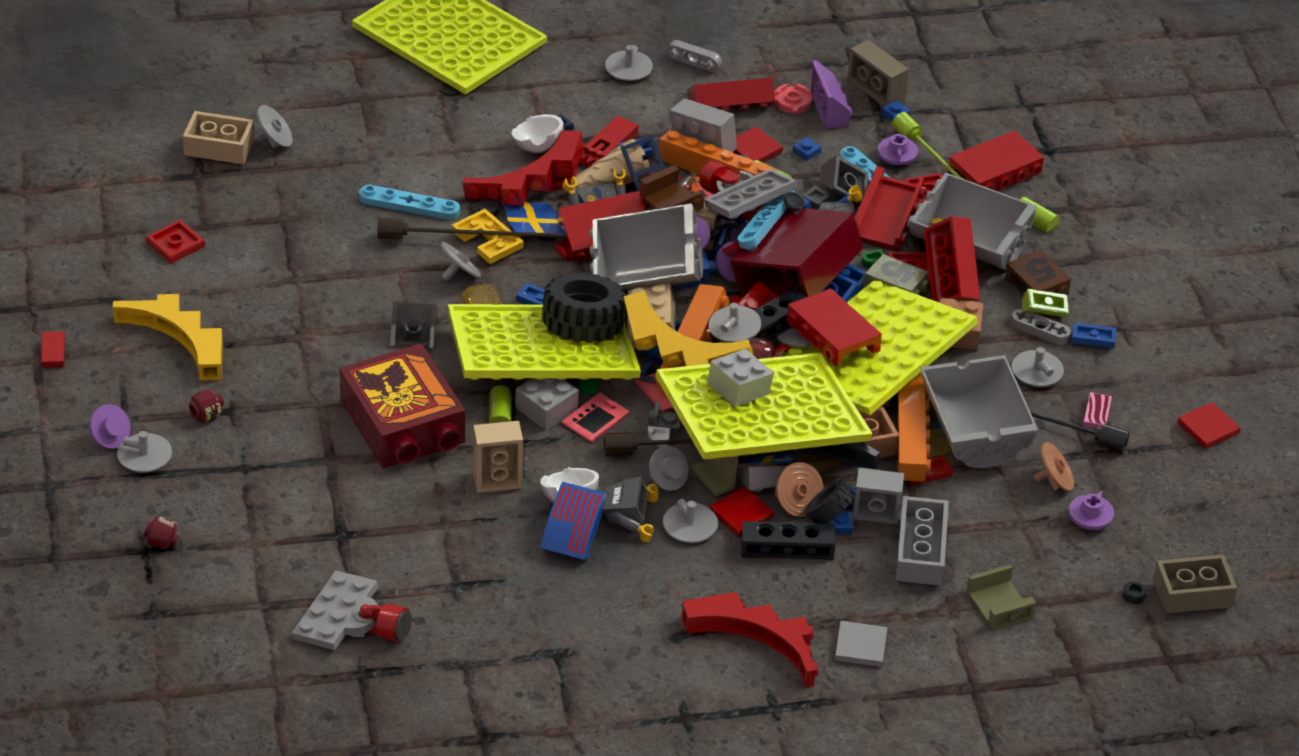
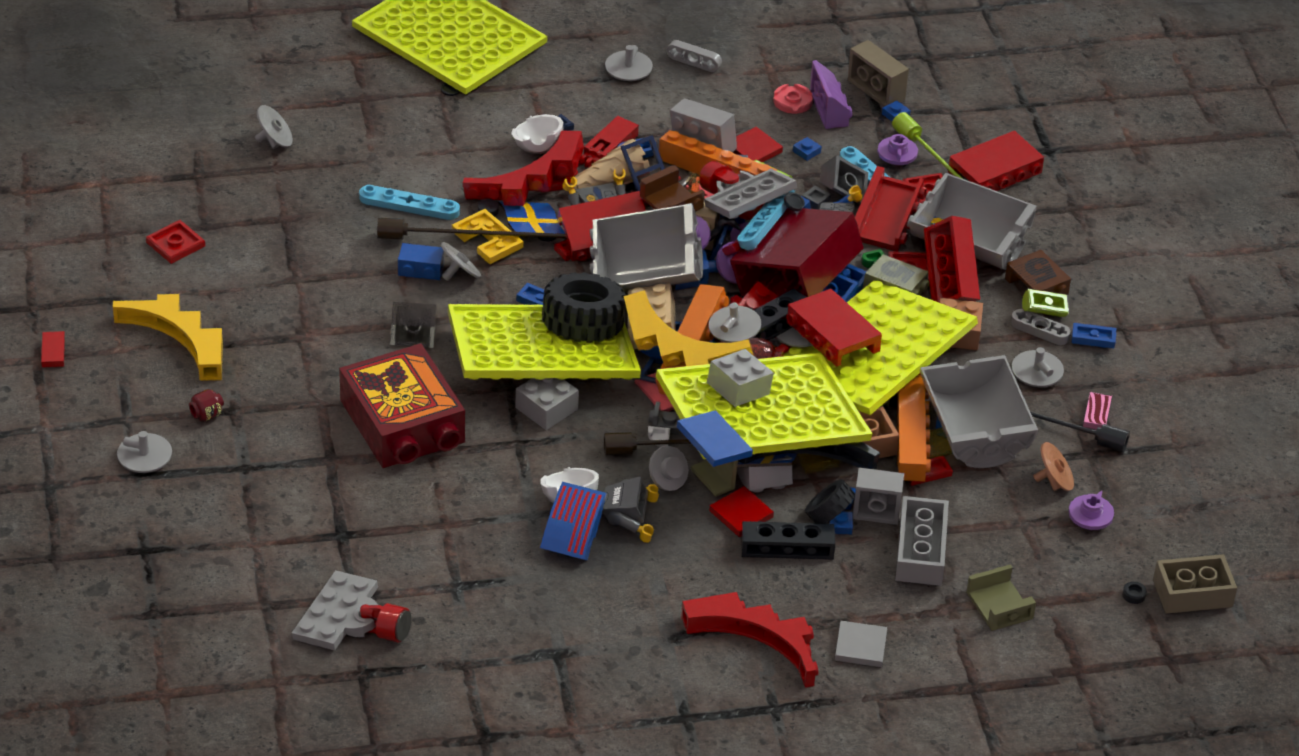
(109, 426): medium lavender piece -> none
(161, 533): dark red head -> none
(219, 137): tan brick -> none
(420, 261): none -> blue brick
(481, 295): clear yellow piece -> none
(497, 456): tan brick -> none
(499, 404): lime brick -> none
(589, 385): green tile -> none
(595, 417): coral container -> none
(690, 522): light grey shield -> none
(714, 438): none -> tile
(734, 94): red slope -> none
(797, 487): nougat shield -> none
(1044, 219): lime brick -> none
(1208, 425): red tile -> none

